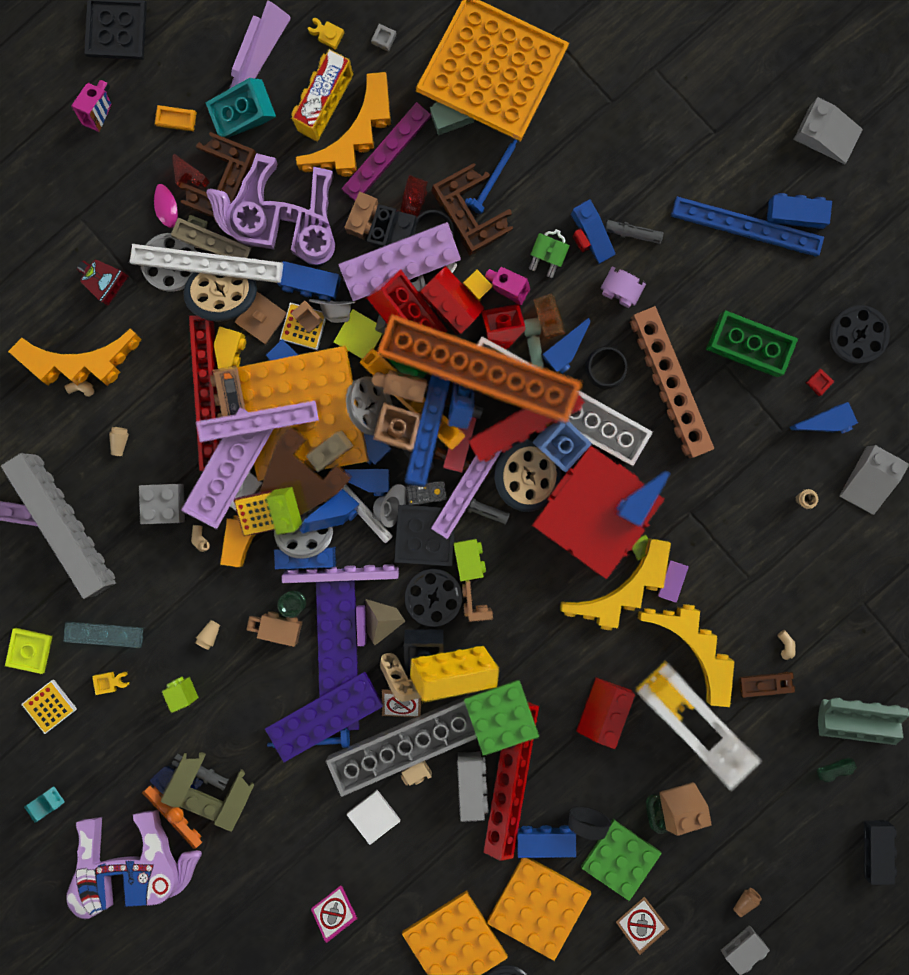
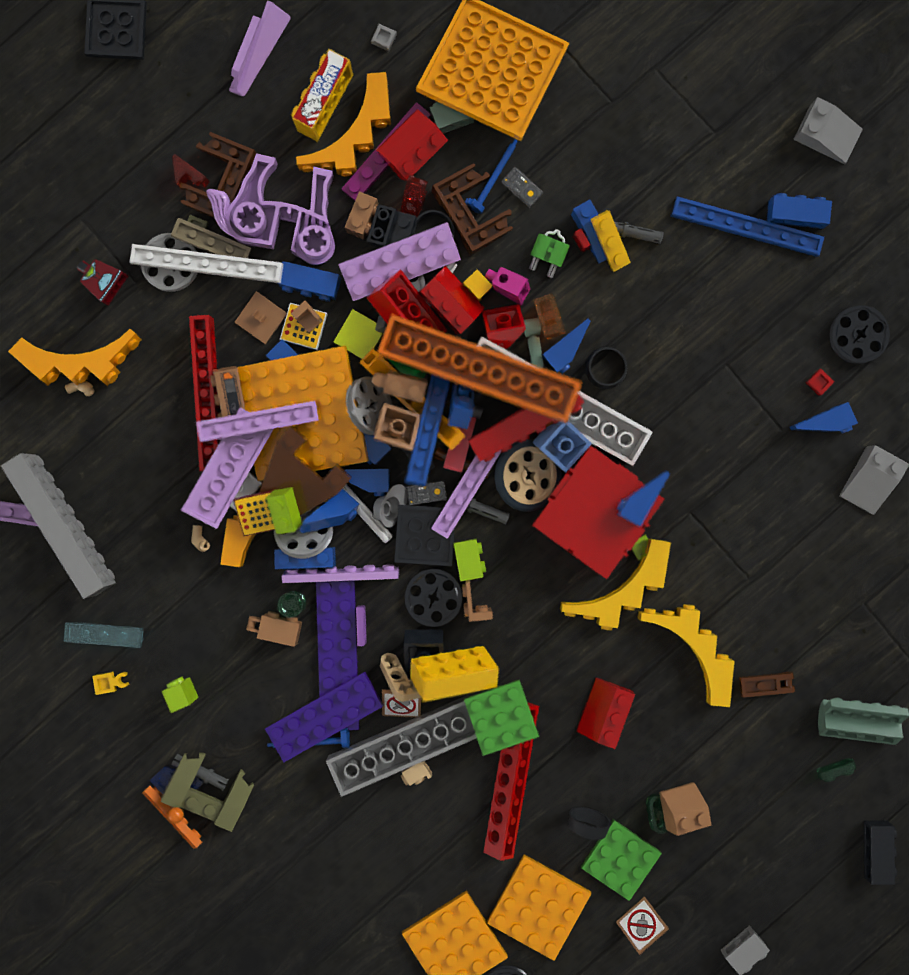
(28, 650): neon yellow tile -> none
(44, 804): teal brick -> none
(49, 706): yellow tile -> none
(93, 105): dark pink torso -> none
(118, 440): tan cone -> none
(146, 878): animal -> none
(161, 503): light grey brick -> none
(165, 206): dark pink arm -> none
(175, 118): light orange tile -> none
(208, 635): tan cone -> none
(228, 347): yellow slope -> none
(231, 308): tan wedge -> none
(241, 108): teal slope -> none
(328, 34): yellow plate -> none
(329, 451): dark tan brick -> none
(334, 310): light grey piece -> none
(334, 914): piece -> none
(373, 817): white tile -> none
(381, 620): dark tan slope -> none
(411, 145): none -> red slope
(472, 786): light grey brick -> none
(522, 187): none -> tile
(546, 842): blue brick -> none
(610, 240): none -> yellow plate
(623, 287): lavender brick -> none
(667, 695): white piece -> none
(673, 581): medium lavender tile -> none
(681, 389): nougat brick -> none
(748, 901): medium nougat cone -> none
(752, 344): green brick -> none
(789, 643): tan arm -> none
(810, 501): tan cone -> none

